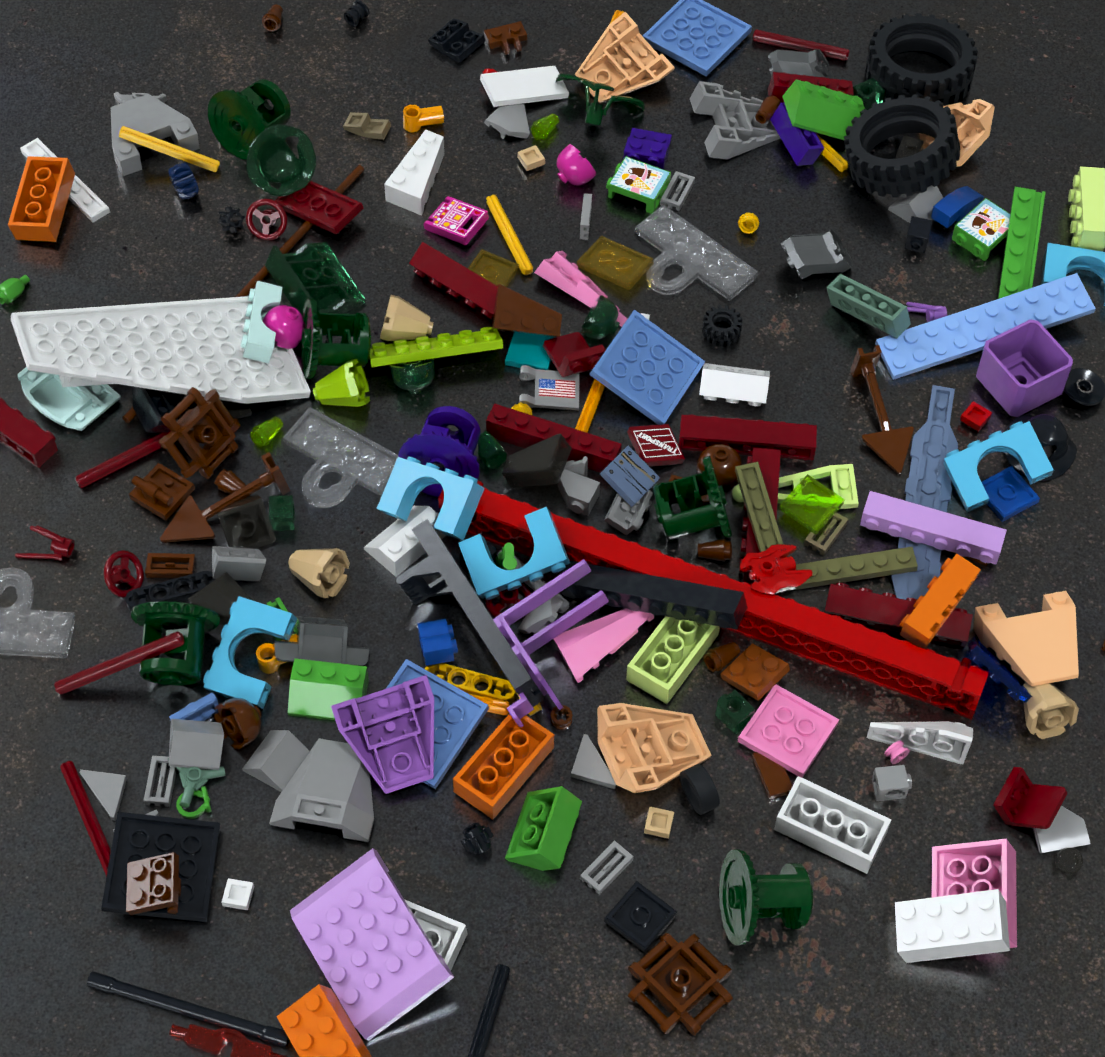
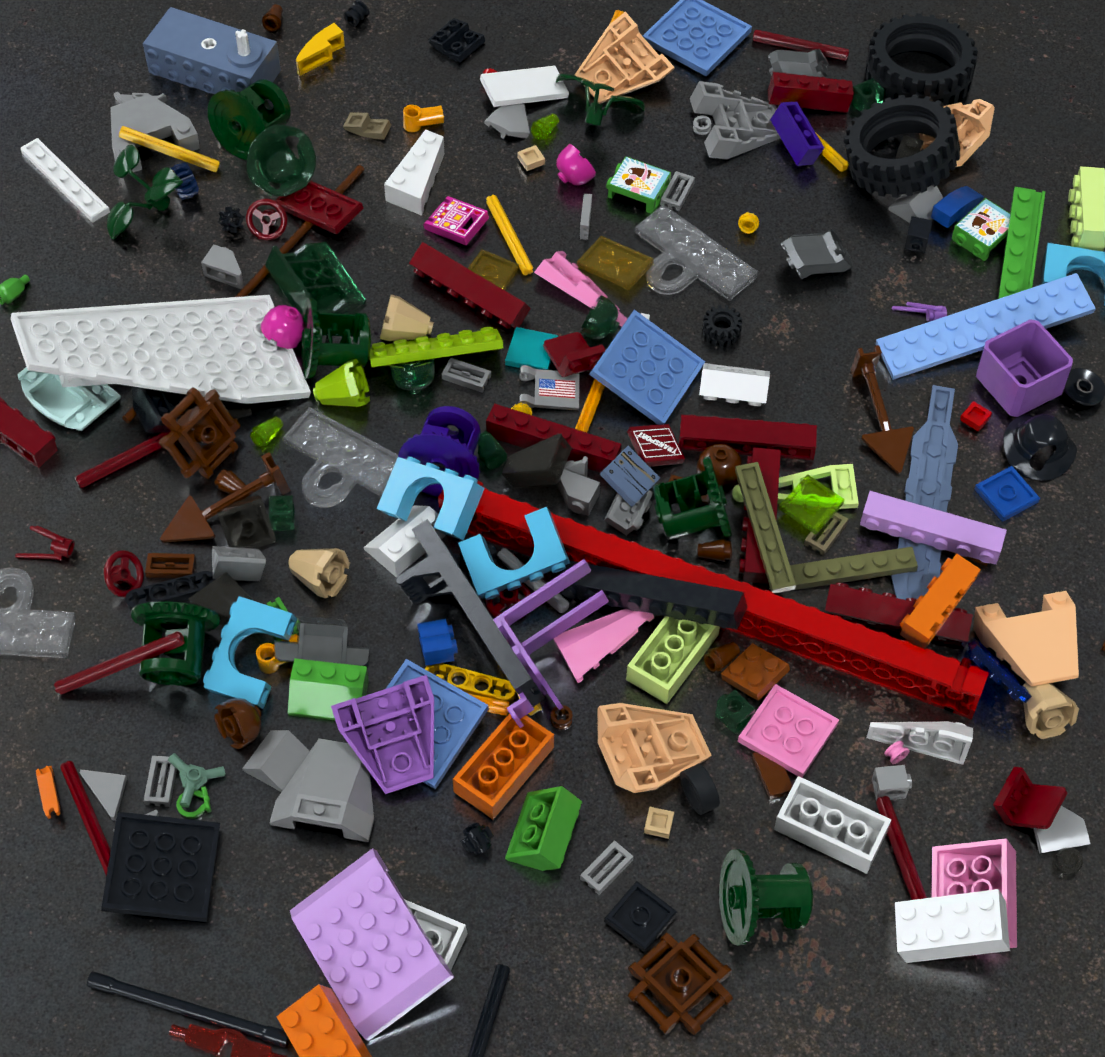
(41, 199): orange brick -> none
(48, 791): none -> orange piece
(153, 884): plate -> none
(161, 491): reddish brown plate -> none
(163, 184): none -> dark green plant
(195, 744): light grey slope -> none
(199, 710): medium blue plate -> none
(209, 53): none -> sand blue piece
(222, 266): none -> light grey slope
(237, 894): white plate -> none
(259, 339): light aqua arch -> none
(320, 49): none -> yellow slope
(464, 378): none -> light grey tile
(505, 559): bright green piece -> none
(506, 35): reddish brown hinge -> none
(524, 315): reddish brown wedge -> none
(541, 616): light grey slope -> none
(590, 765): light grey tile -> none
(648, 147): dark purple plate -> none
(702, 120): none -> light grey bush
(767, 109): reddish brown cone -> none
(773, 569): red piece -> none
(821, 108): bright green slope -> none
(868, 305): sand green brick -> none
(901, 850): none -> dark red axle
(1018, 441): medium azure arch -> none

